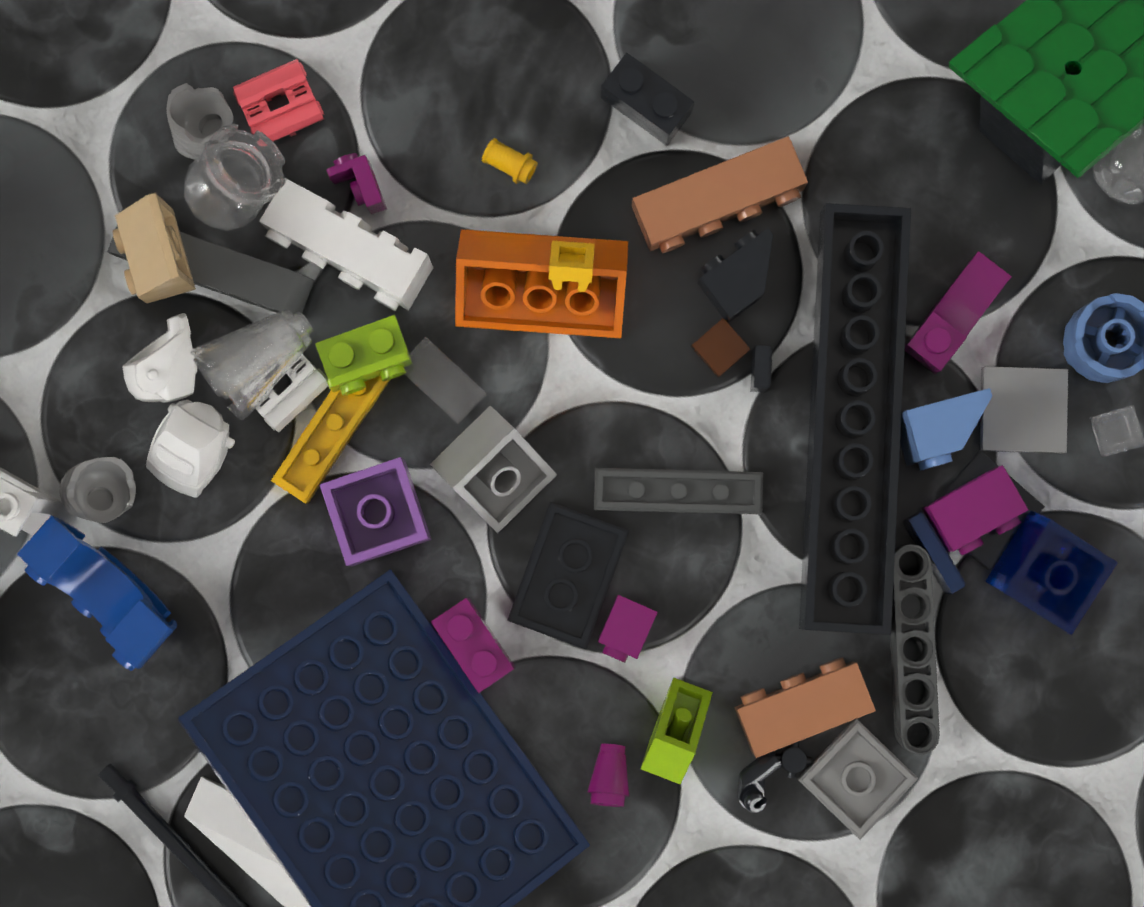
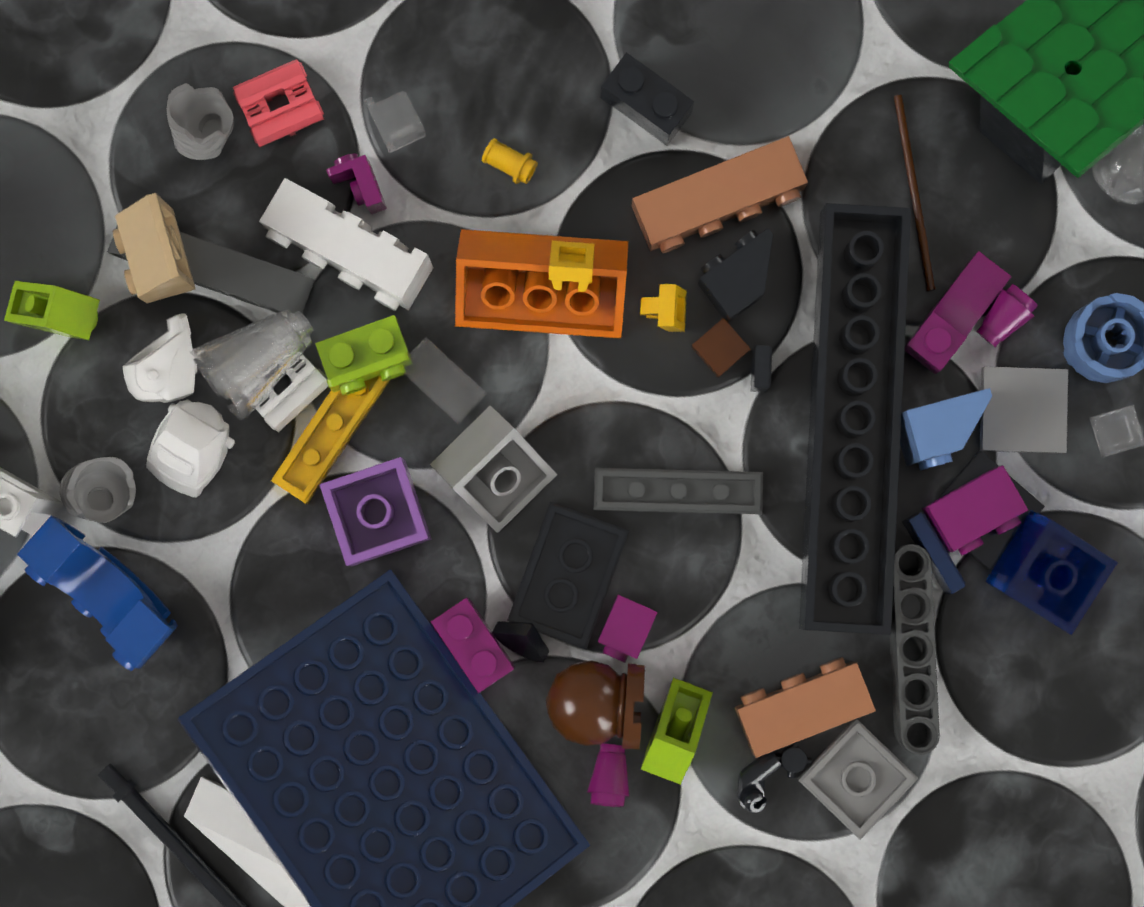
(52, 309): none -> lime slope
(233, 178): clear tile -> none
(396, 121): none -> clear panel
(521, 639): none -> black tile
(595, 703): none -> reddish brown tile
(667, 308): none -> yellow tile
(914, 193): none -> reddish brown piece
(1007, 315): none -> magenta cone

